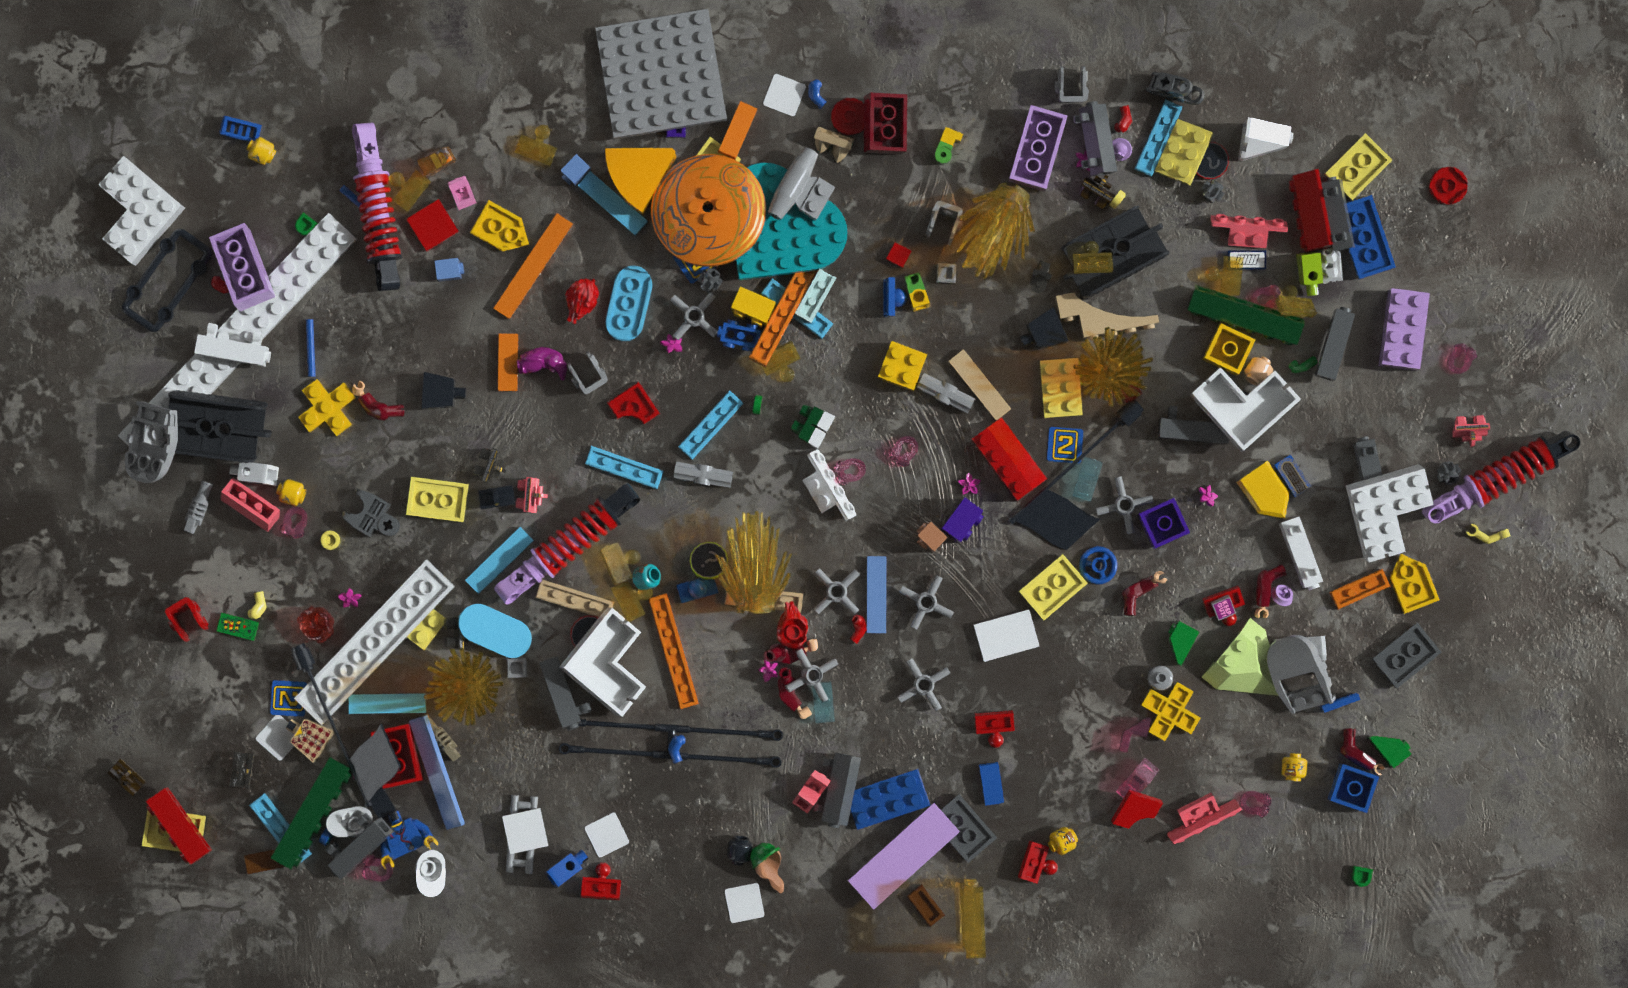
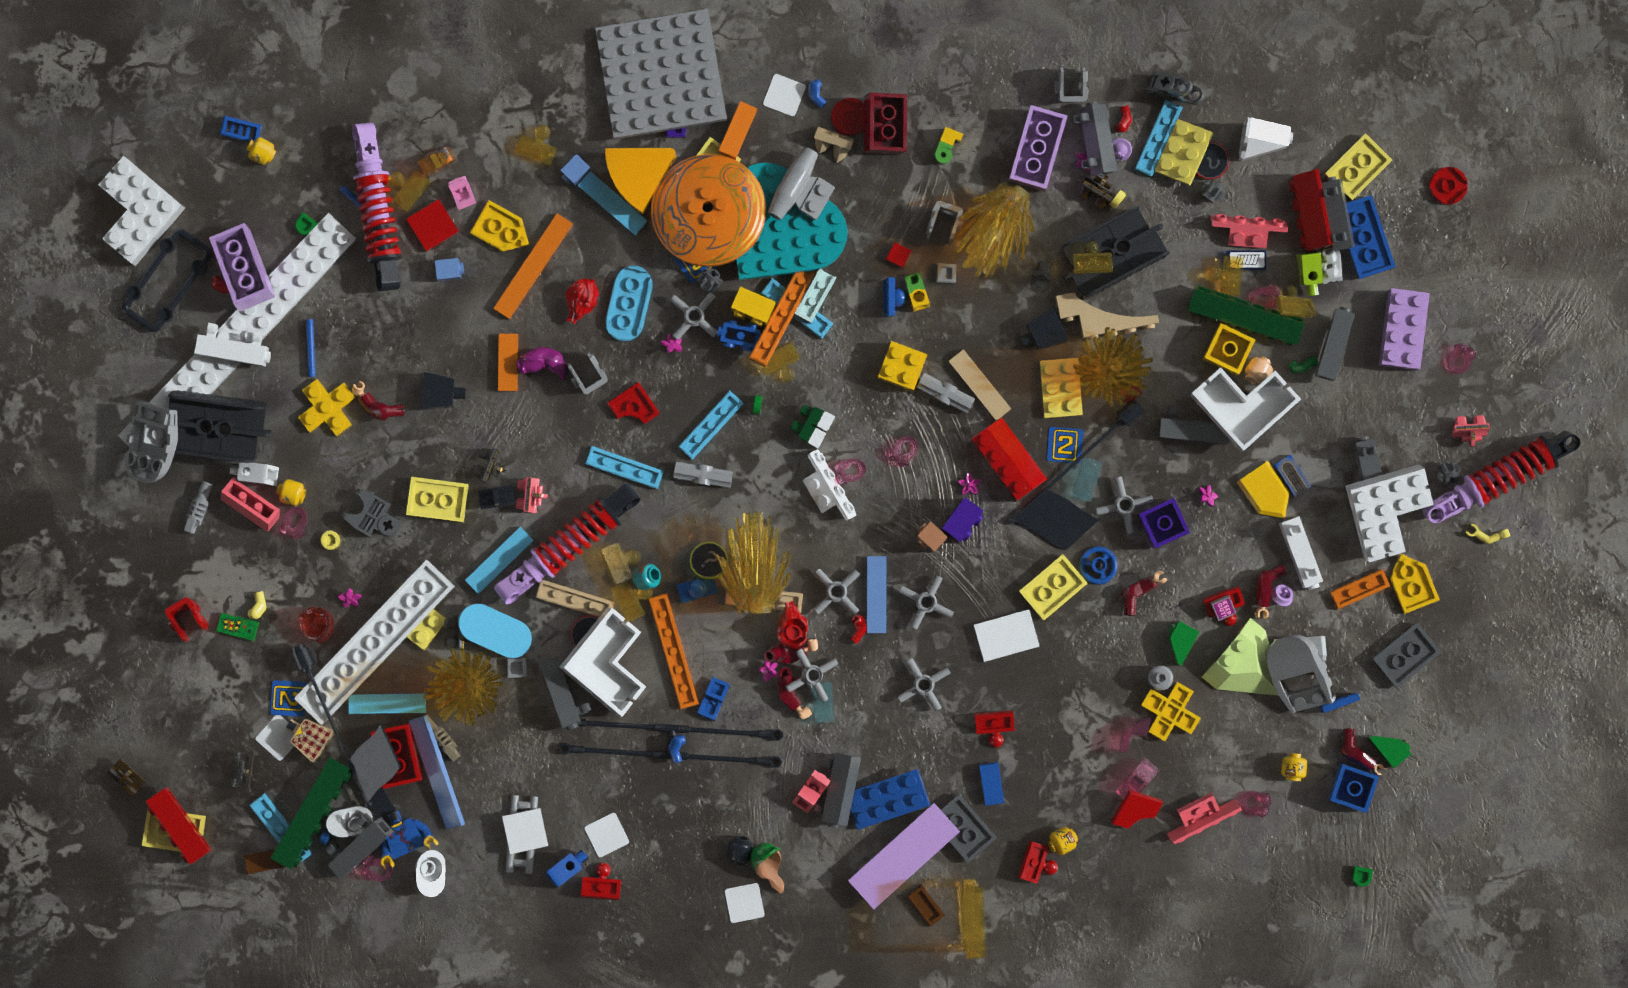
(713, 699): none -> blue slope

